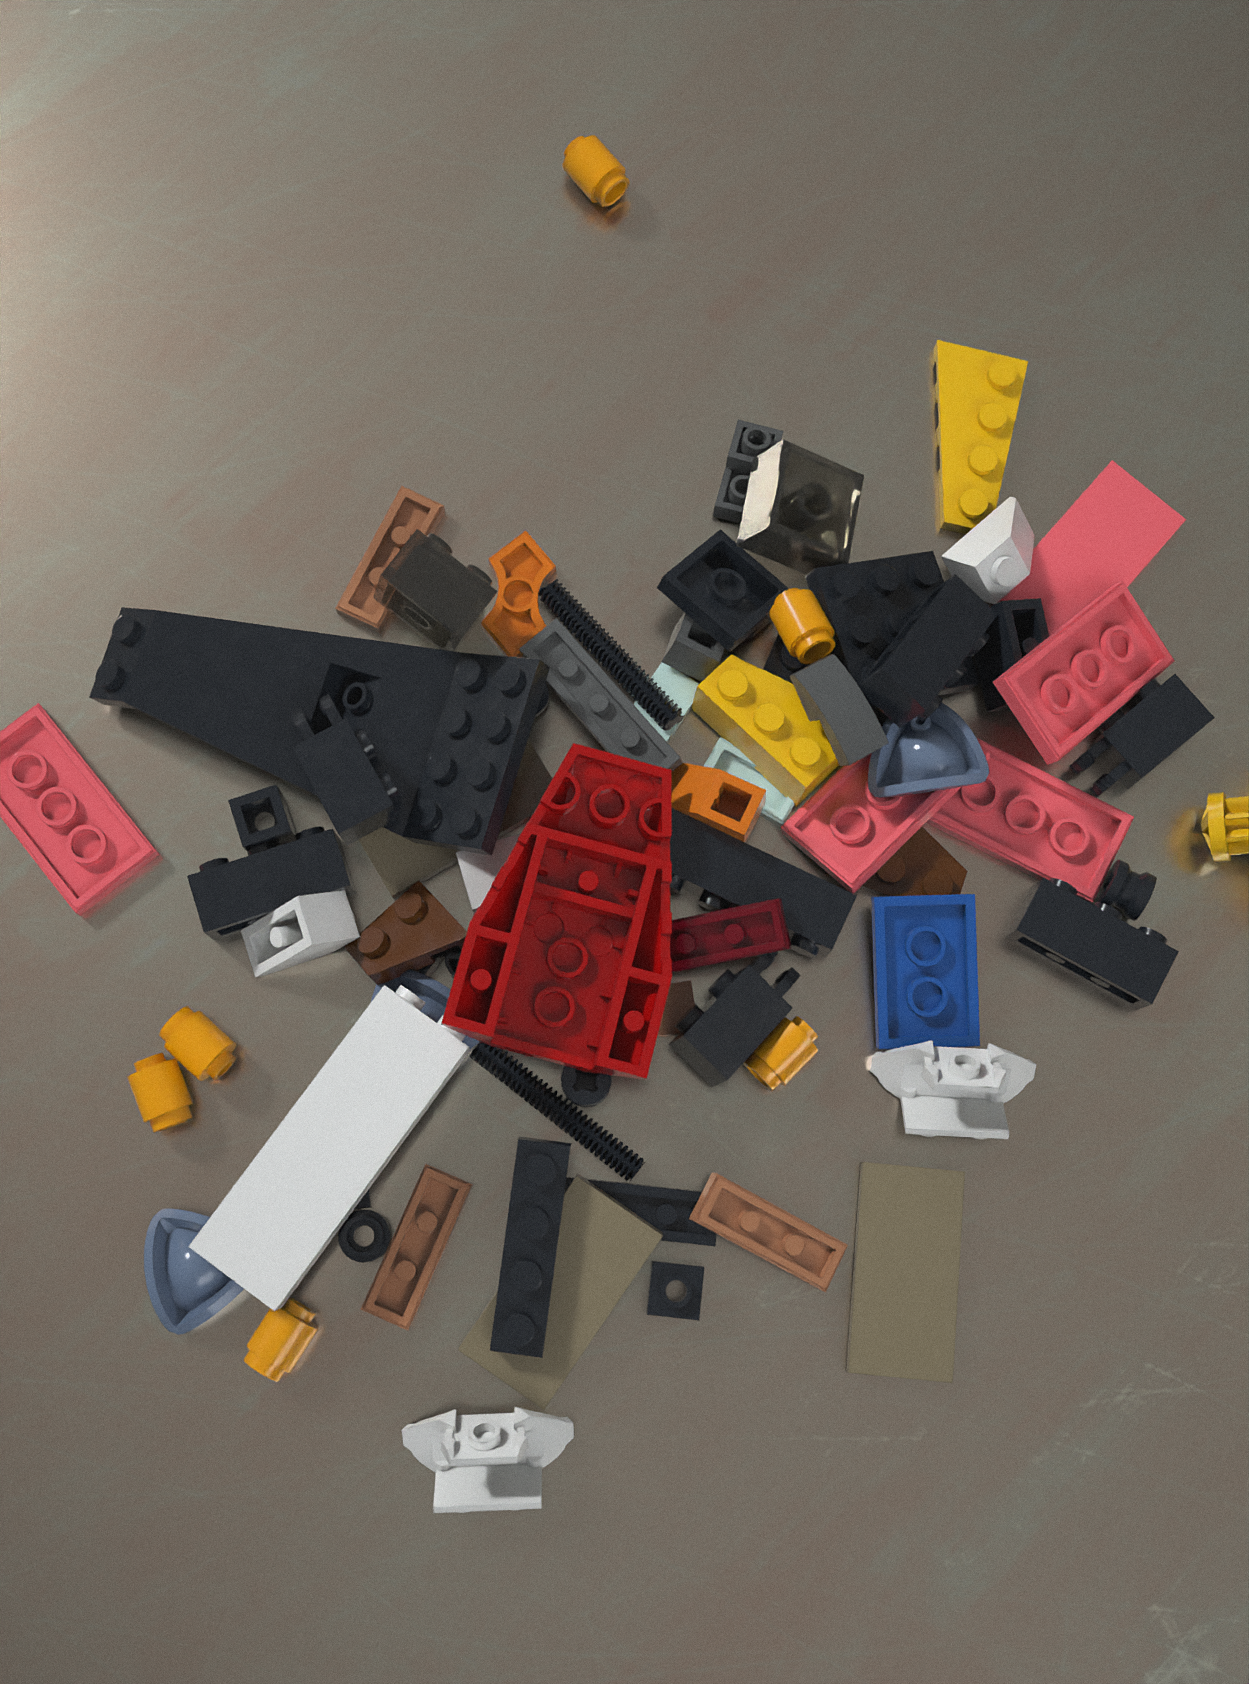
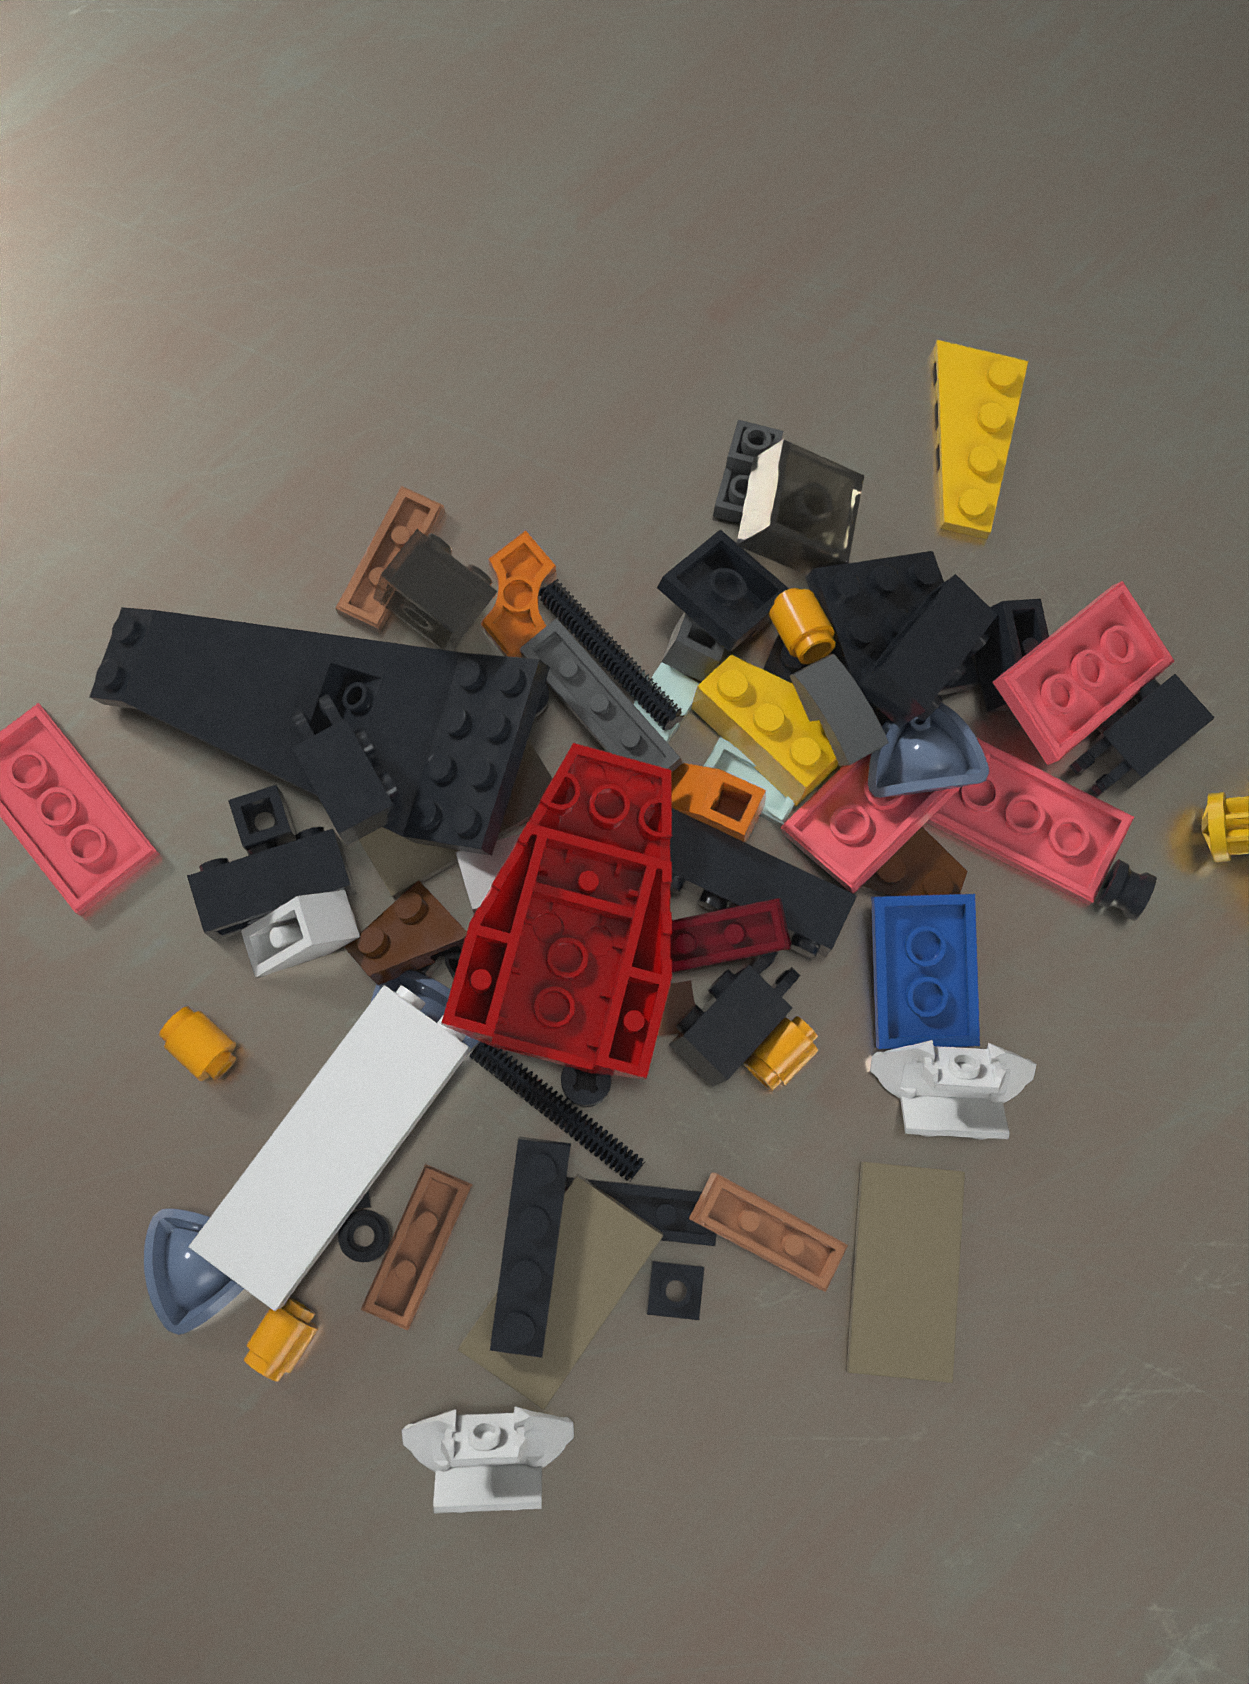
(160, 1092): light orange brick -> none
(595, 170): light orange brick -> none
(994, 553): white slope -> none
(1093, 942): black brick -> none
(1097, 544): coral tile -> none

